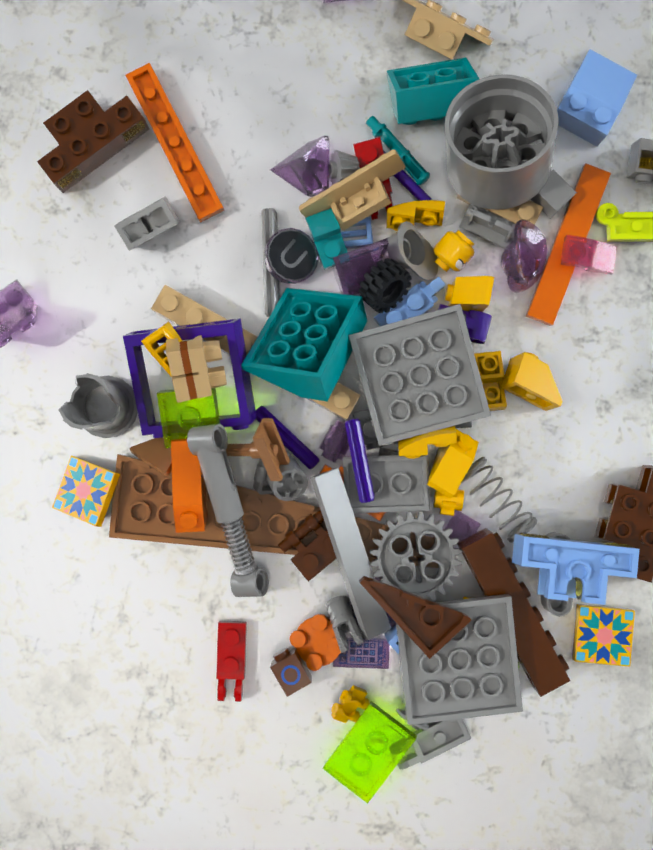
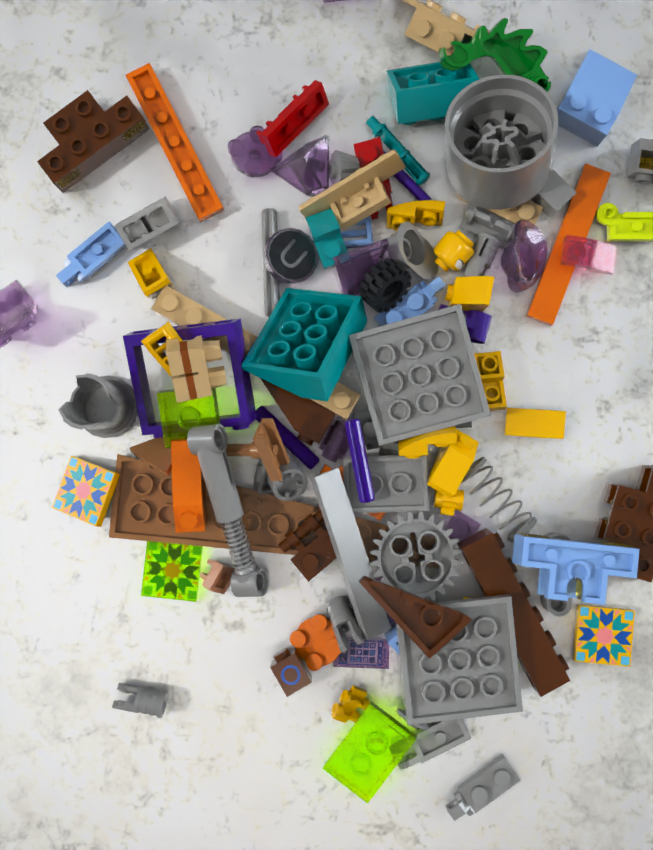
(91, 255): none -> light blue hinge
(145, 702): none -> light grey hinge
(149, 273): none -> yellow slope
(172, 571): none -> clear neon green tile
(218, 577): none -> nougat tile
(231, 657): red hinge -> none
(251, 155): none -> clear purple piece
(294, 118): none -> red plate
(303, 414): none -> reddish brown slope
(482, 788): none -> light grey hinge
(483, 255): none -> light grey hinge
(506, 51): none -> green animal
(532, 381): yellow slope -> none
(535, 423): none -> yellow slope

